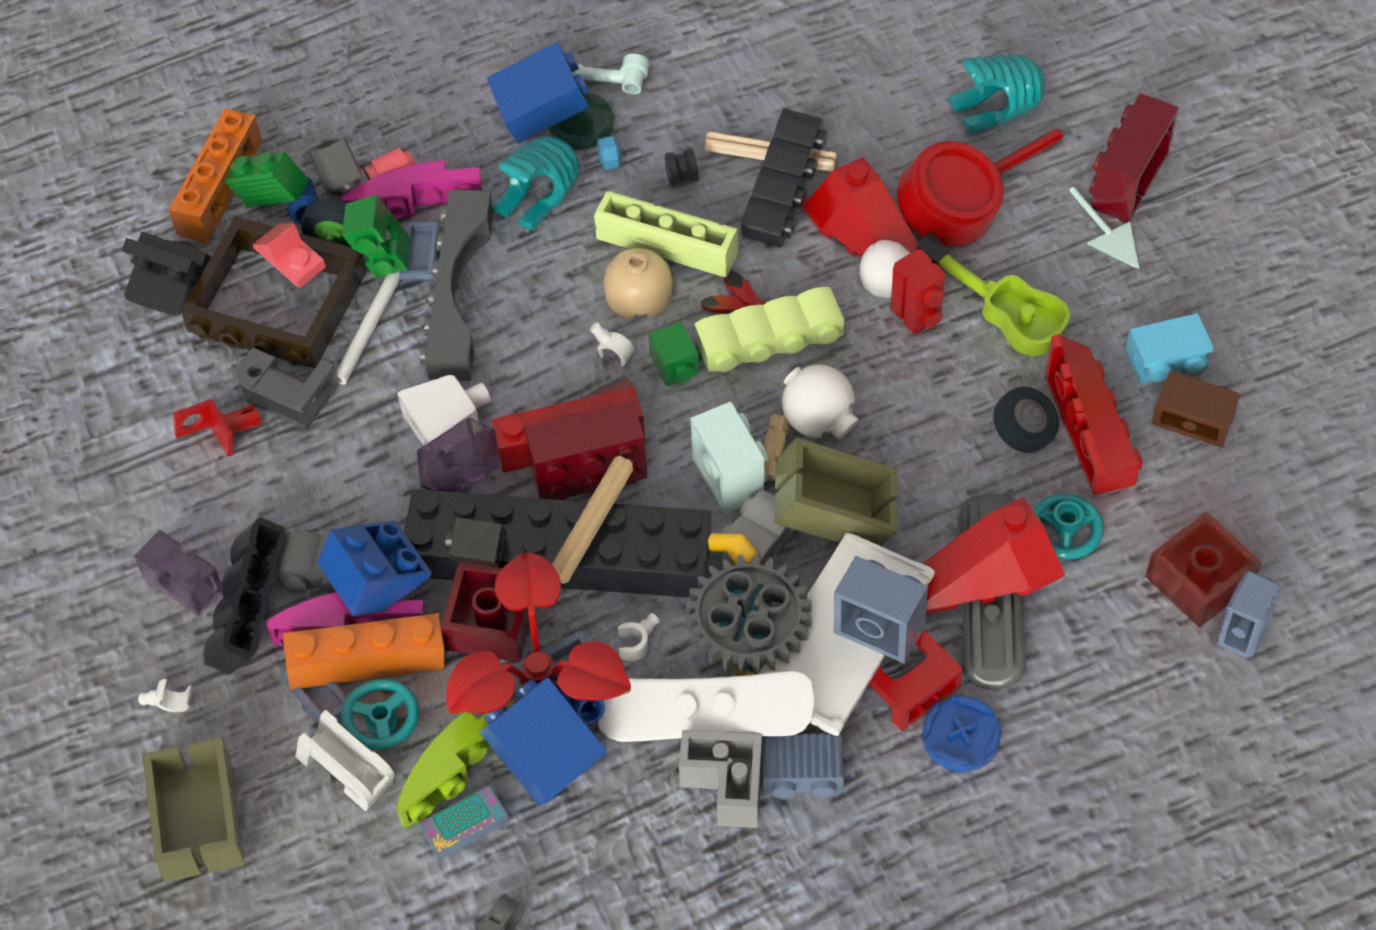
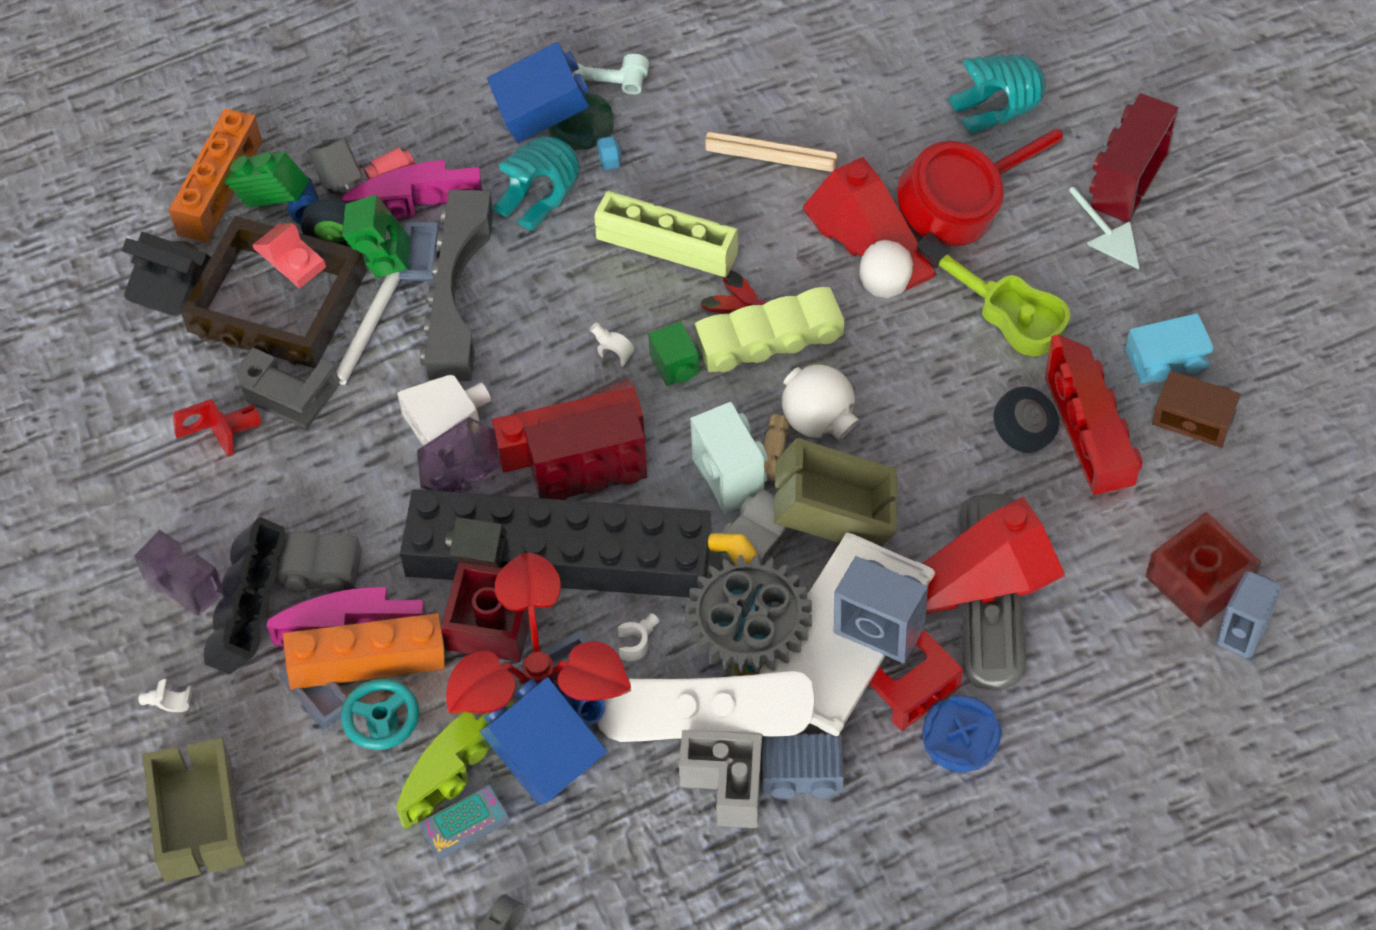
(359, 769): white piece -> none
(372, 566): blue slope -> none
(592, 518): tan axle -> none
(638, 283): tan cylinder -> none
(681, 167): black wheel -> none
(782, 178): black brick -> none
(917, 291): red brick -> none
(1077, 512): teal piece -> none

